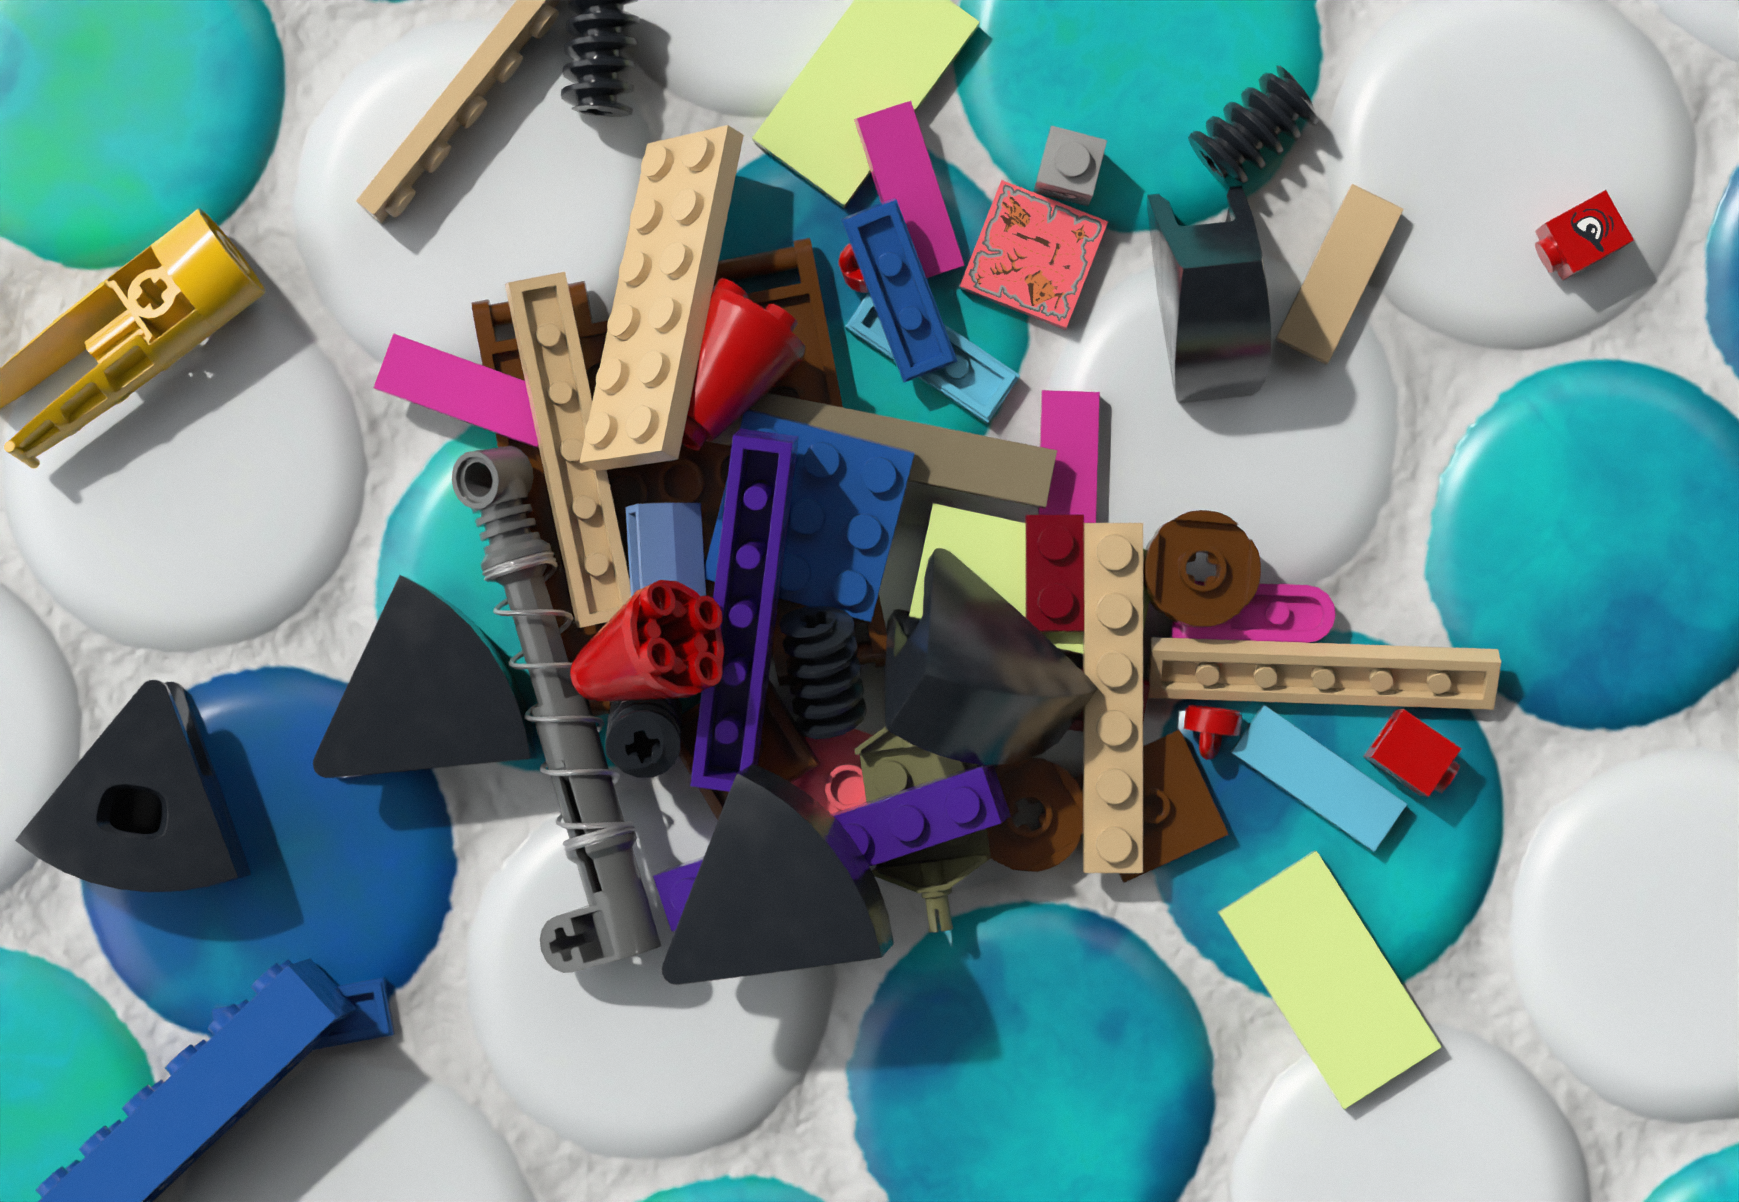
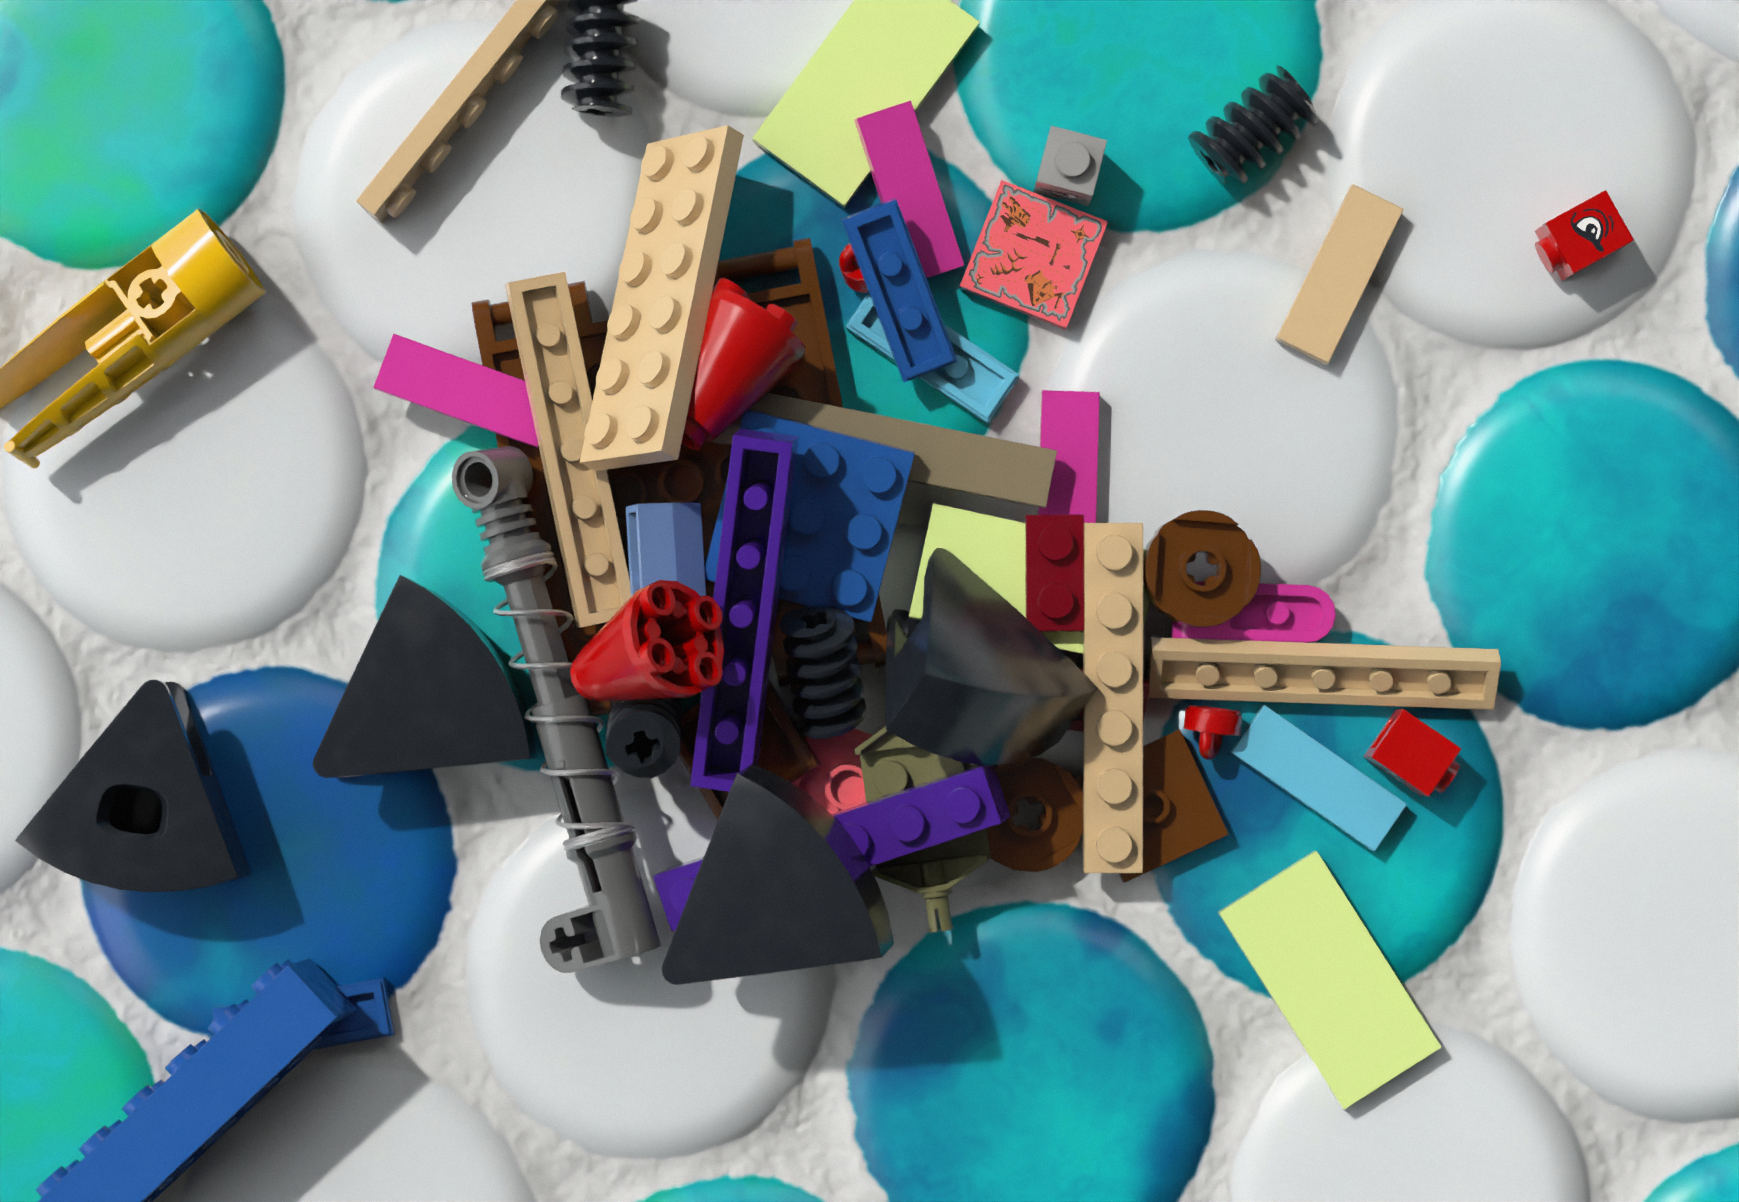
(1212, 301): black piece -> none

